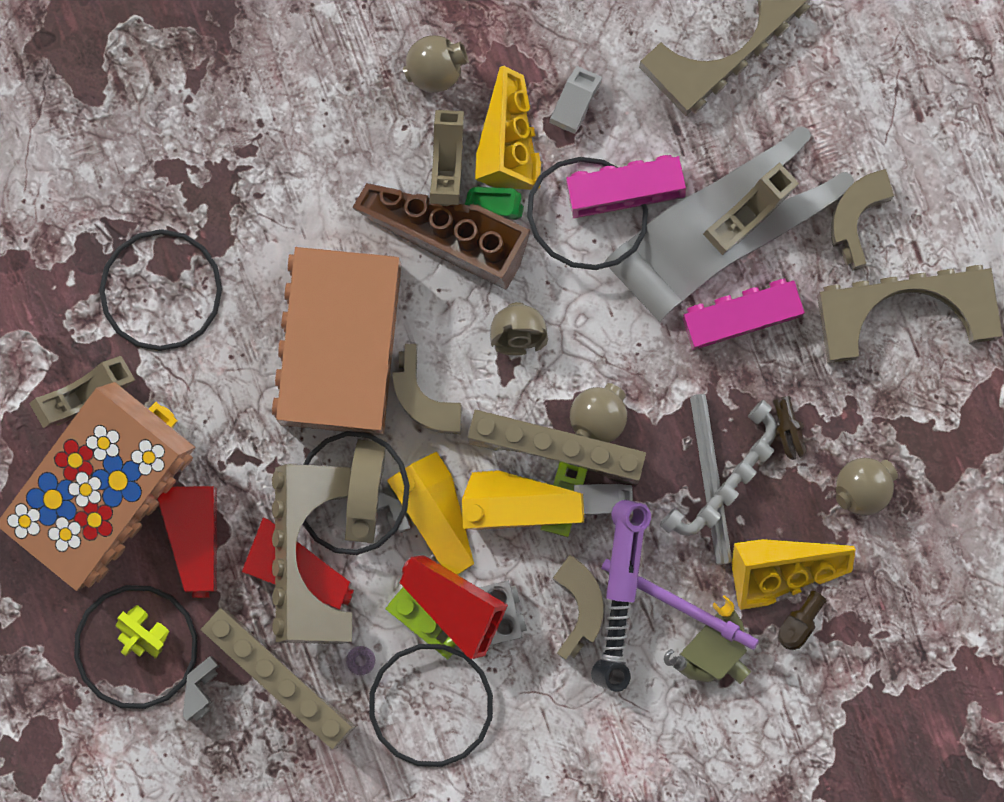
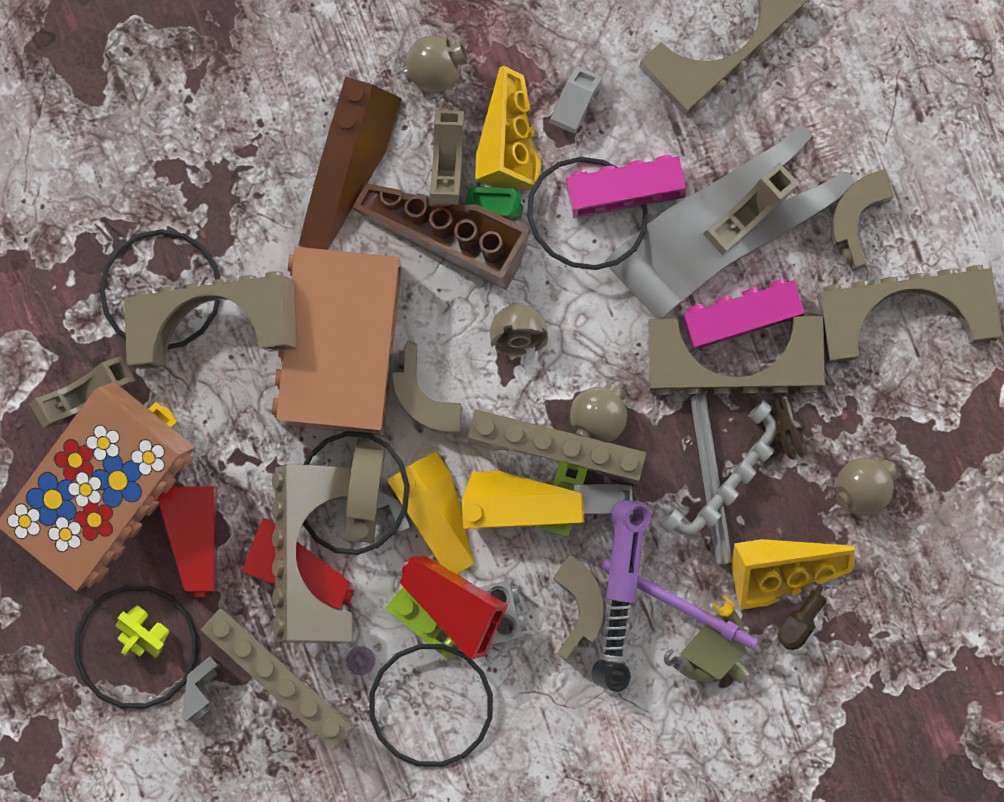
(154, 316): none -> dark tan arch
(349, 158): none -> reddish brown wedge
(676, 370): none -> dark tan arch

